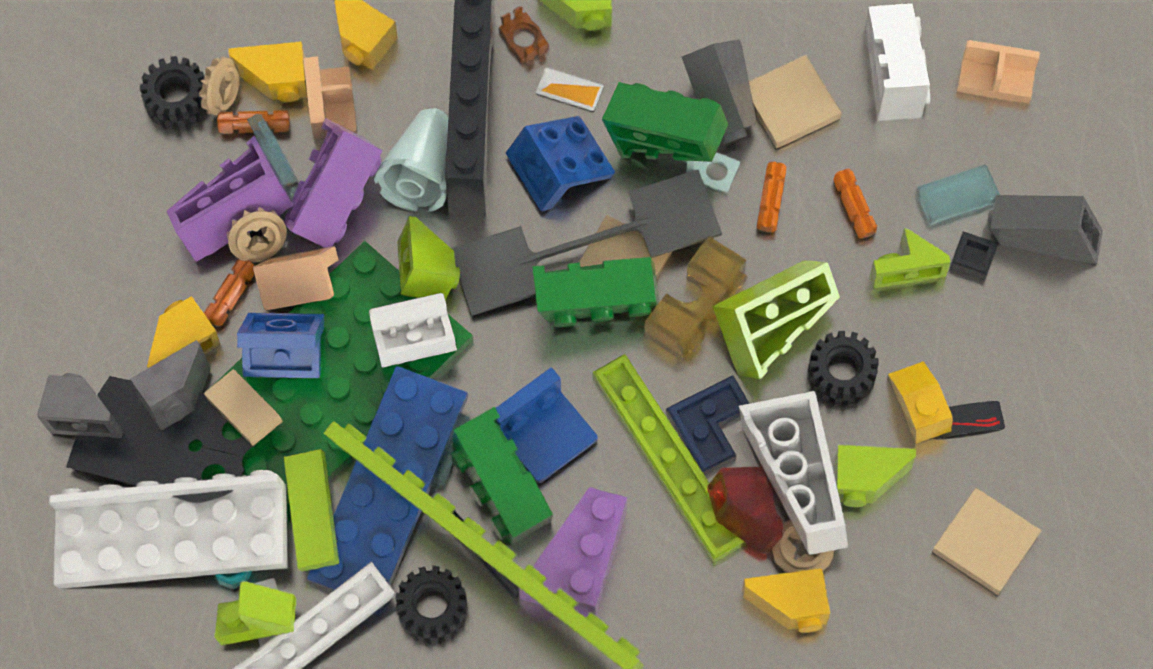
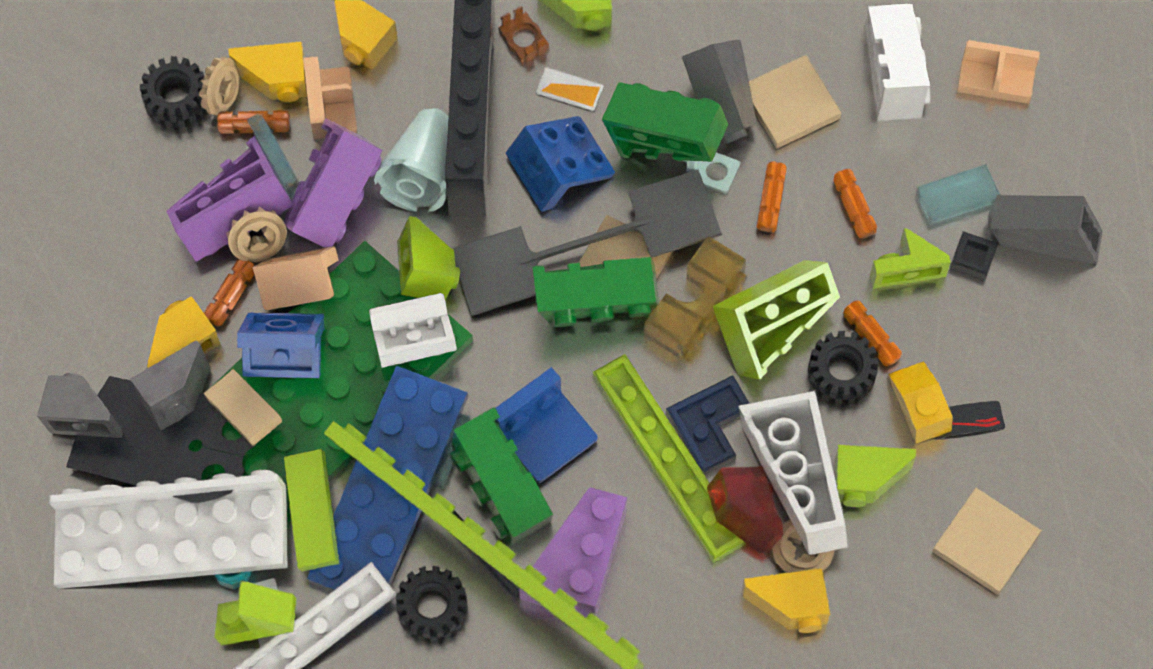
(870, 329): none -> orange axle

